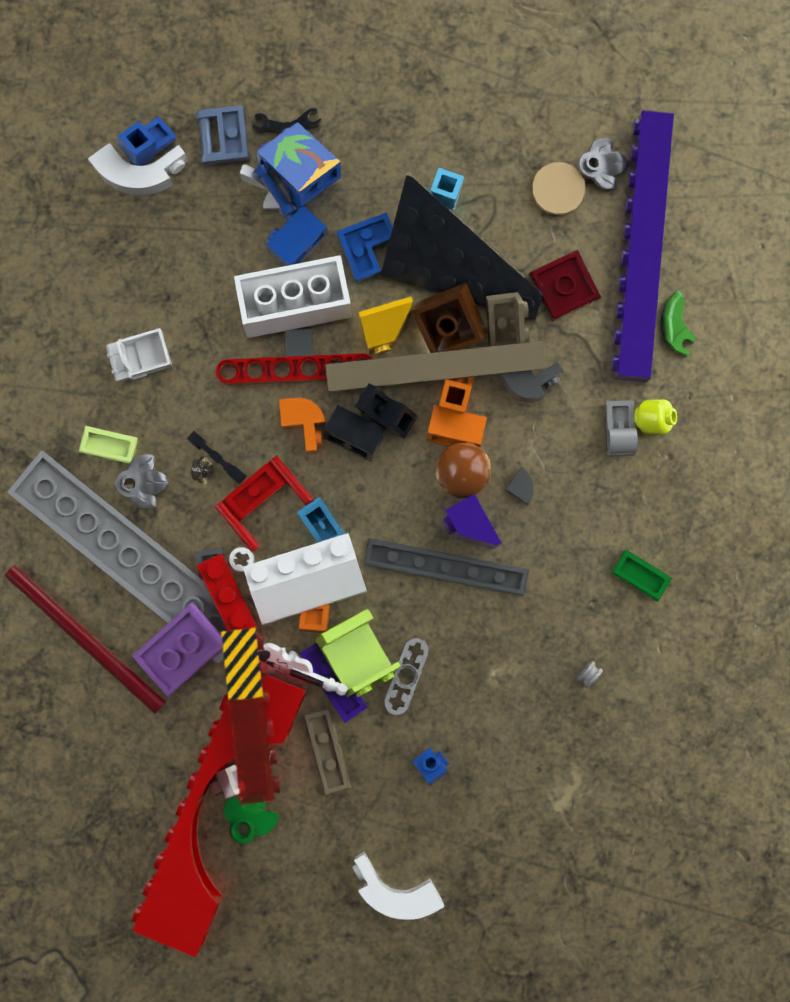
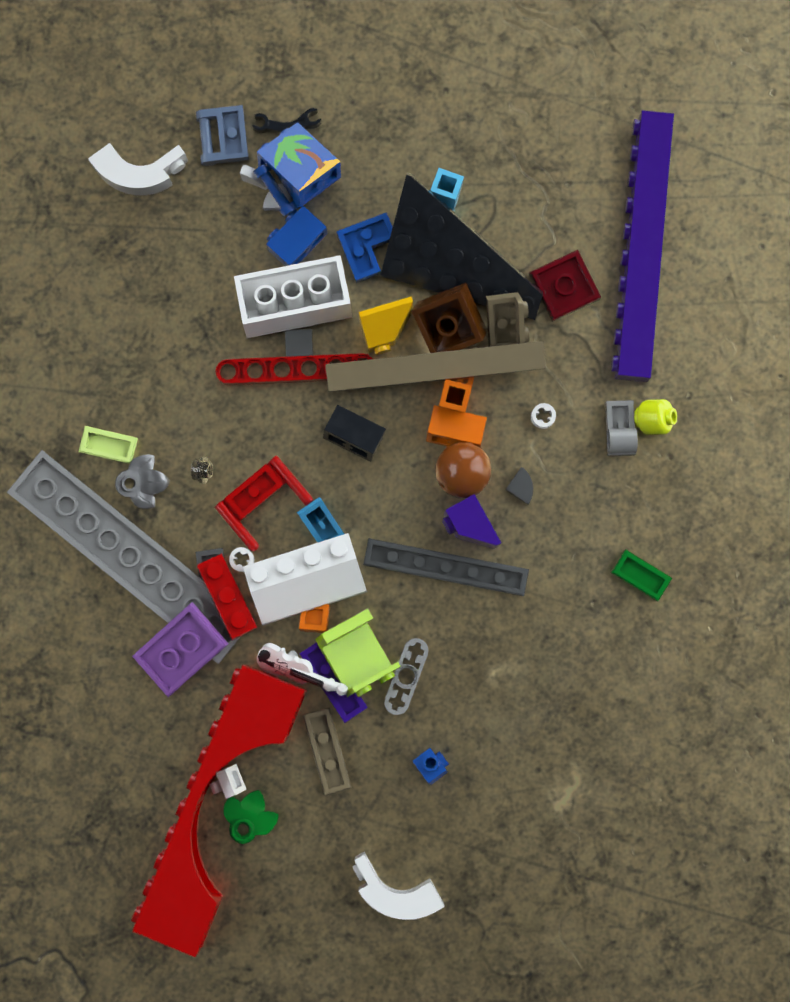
(85, 639): dark red piece -> none
(138, 355): white piece -> none
(144, 142): blue brick -> none
(231, 470): black piece -> none
(249, 716): clear red brick -> none
(304, 414): orange brick -> none
(385, 411): black brick -> none
(527, 387): dark grey brick -> none
(546, 408): none -> white bush
(558, 188): tan tile -> none
(589, 674): light grey bush -> none
(606, 163): flat silver plate -> none
(673, 326): bright green piece -> none

